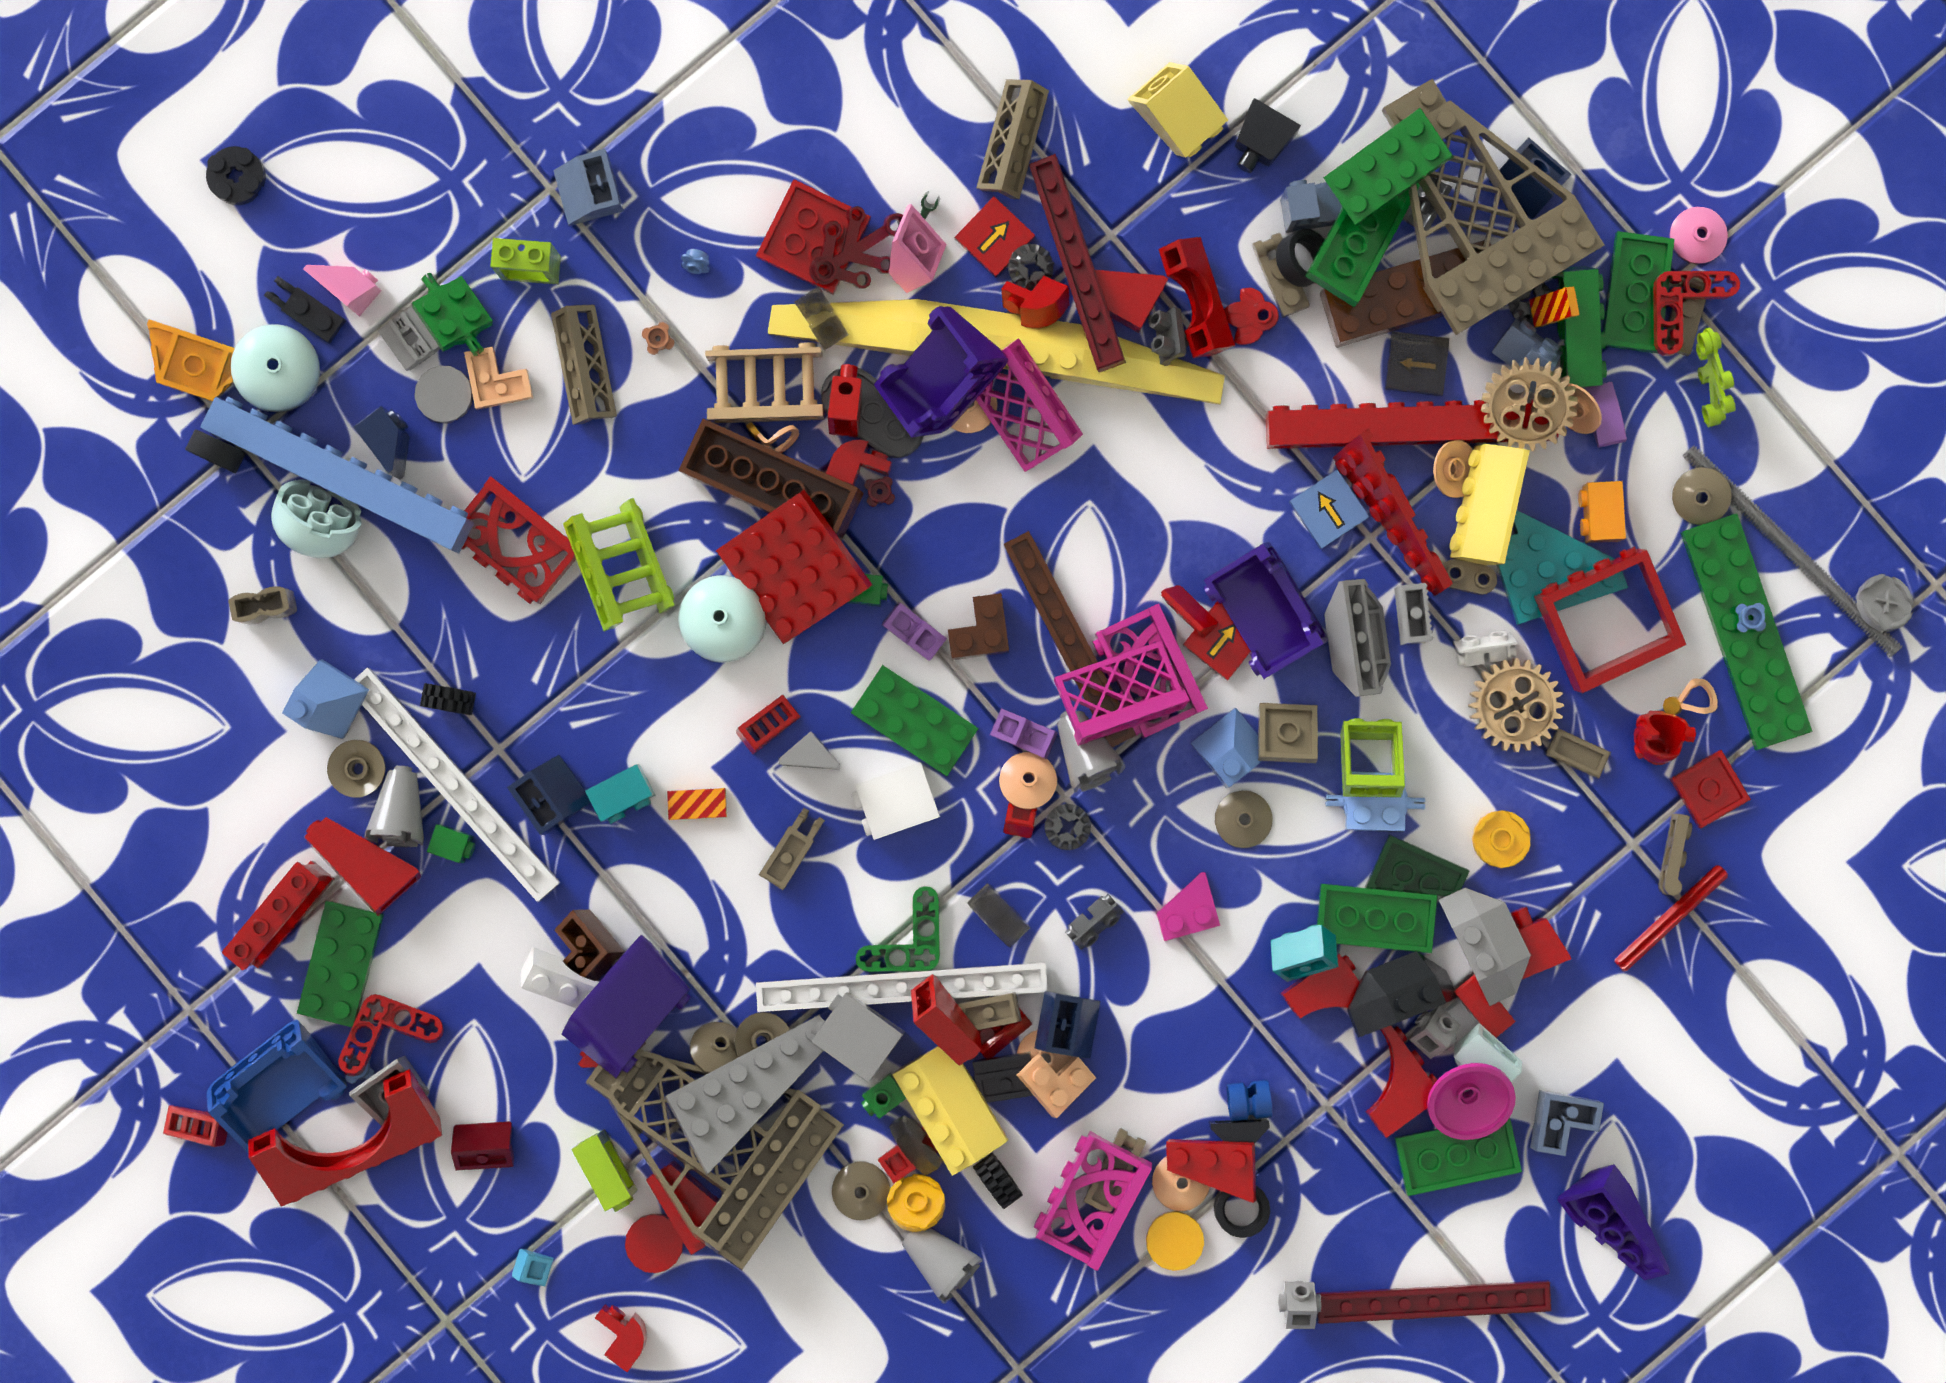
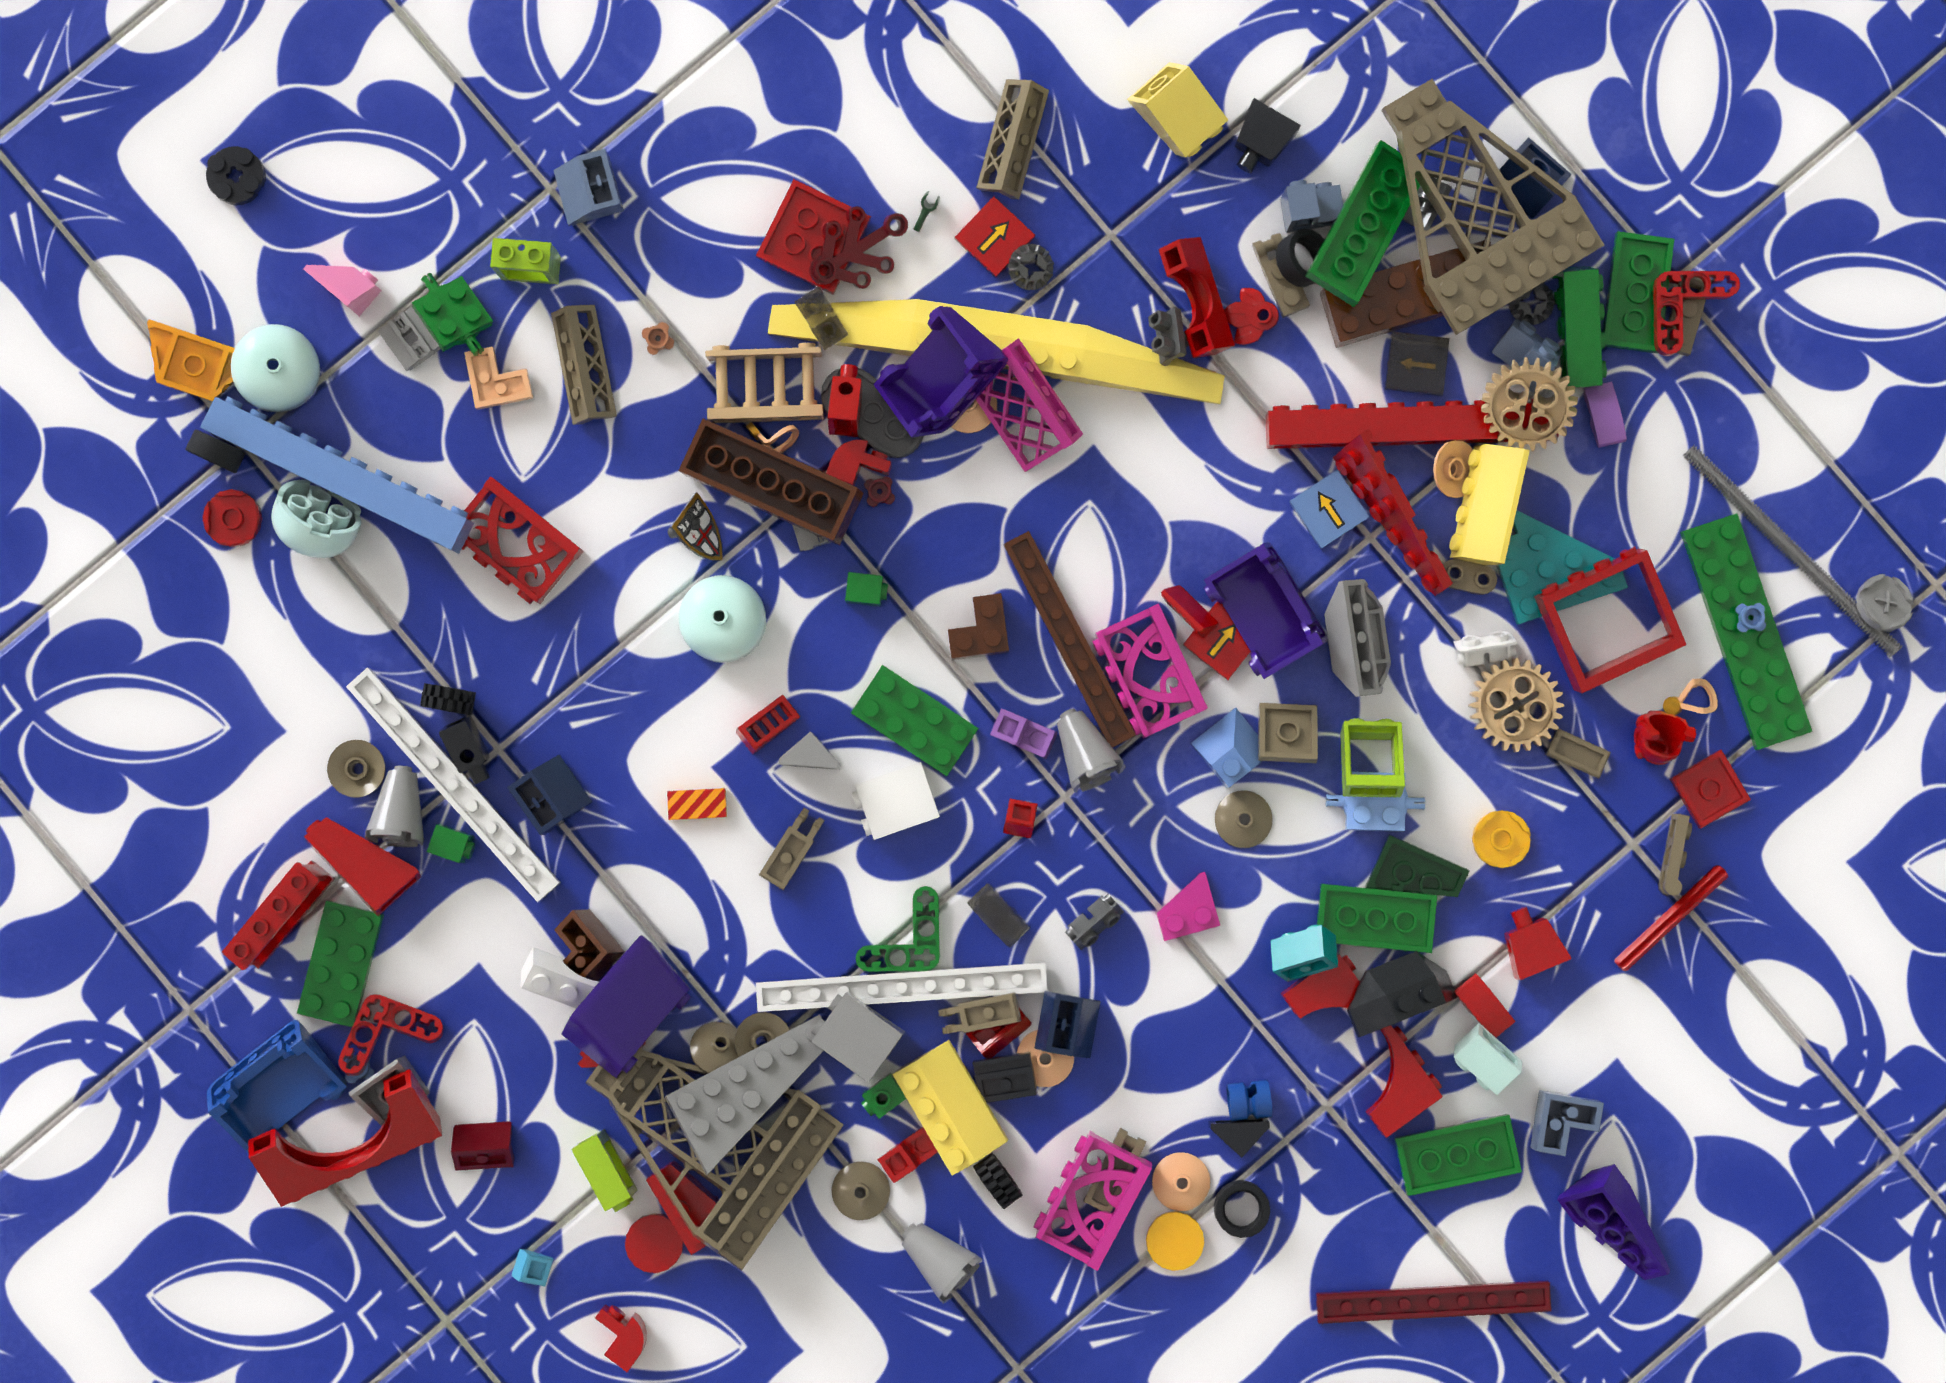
(213, 1133): red slope -> none
(232, 518): none -> red tile
(269, 602): dark tan brick -> none
(308, 311): black hinge -> none
(326, 700): medium blue slope -> none
(387, 439): dark blue slope -> none
(443, 394): light grey tile -> none
(462, 736): none -> black torso
(600, 584): lime fence -> none
(620, 794): teal brick -> none
(695, 261): medium blue plate -> none
(698, 530): none -> shield
(794, 566): red plate -> none
(909, 1139): clear smoke slope -> none
(914, 631): medium lavender slope -> none
(915, 251): bright pink slope -> none
(916, 1203): yellow tile -> none
(944, 1021): red slope -> none
(1028, 794): light nougat dish -> none
(1037, 307): red brick -> none
(1053, 826): dark grey gear -> none
(1057, 1089): light nougat plate -> none
(1077, 263): dark red tile -> none
(1128, 716): dark pink fence -> none
(1131, 295): red slope -> none
(1215, 1164): red wing -> none
(1299, 1305): light grey brick -> none
(1388, 166): green plate -> none
(1413, 614): light grey brick -> none
(1435, 1032): light grey brick -> none
(1472, 1112): dark pink dish -> none
(1488, 941): light grey wedge -> none
(1554, 307): tile -> none
(1588, 412): light nougat dish -> none
(1602, 512): light orange brick -> none
(1691, 246): bright pink dish -> none
(1697, 481): dark tan dish -> none
(1718, 380): lime plant -> none

